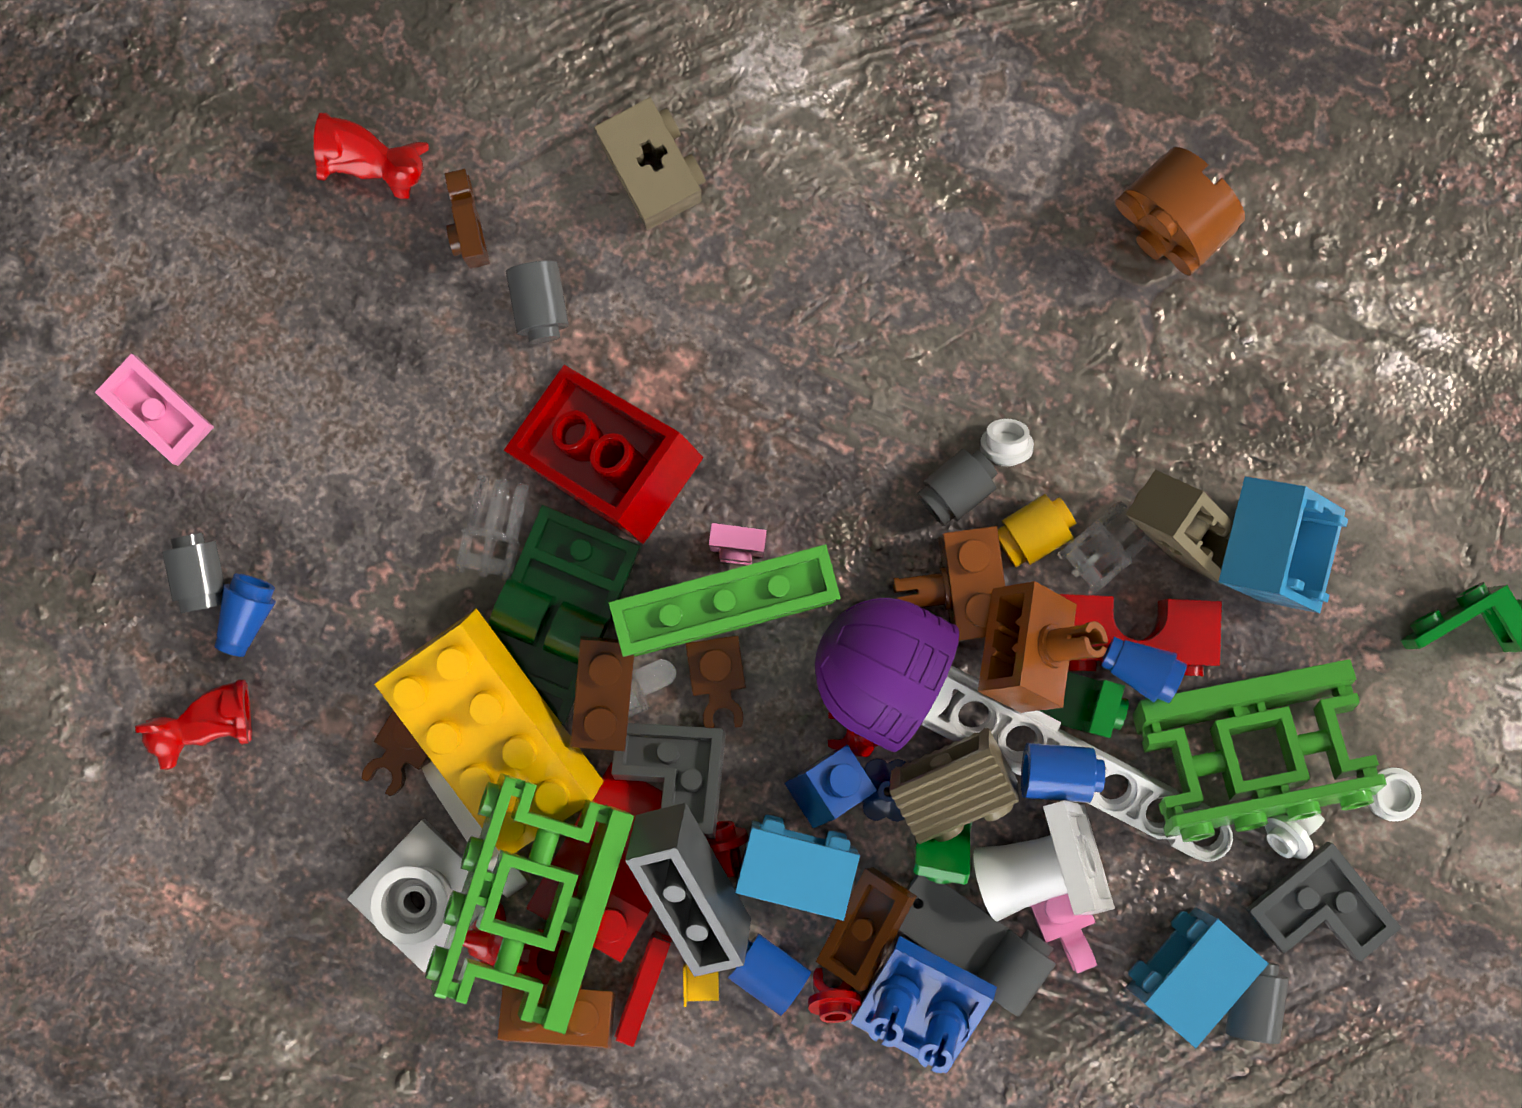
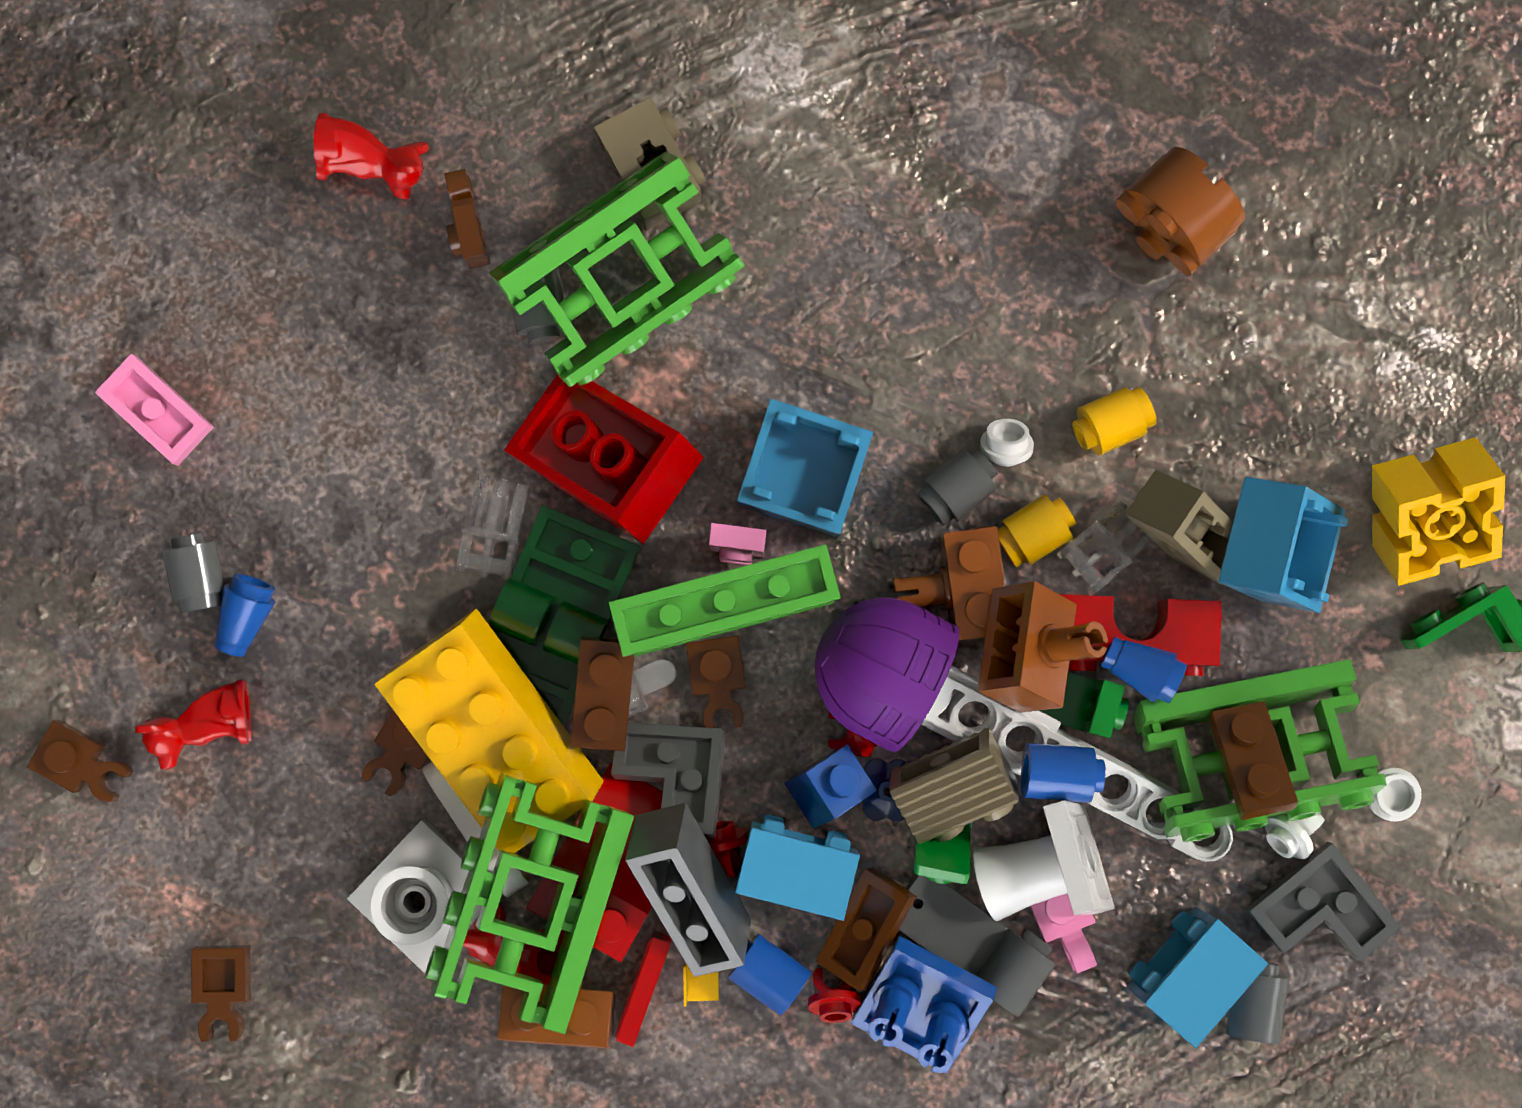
(72, 759): none -> reddish brown plate
(220, 979): none -> reddish brown plate
(593, 233): none -> bright green fence
(804, 468): none -> dark azure container
(1114, 420): none -> yellow brick
(1253, 760): none -> reddish brown plate
(1437, 511): none -> yellow brick

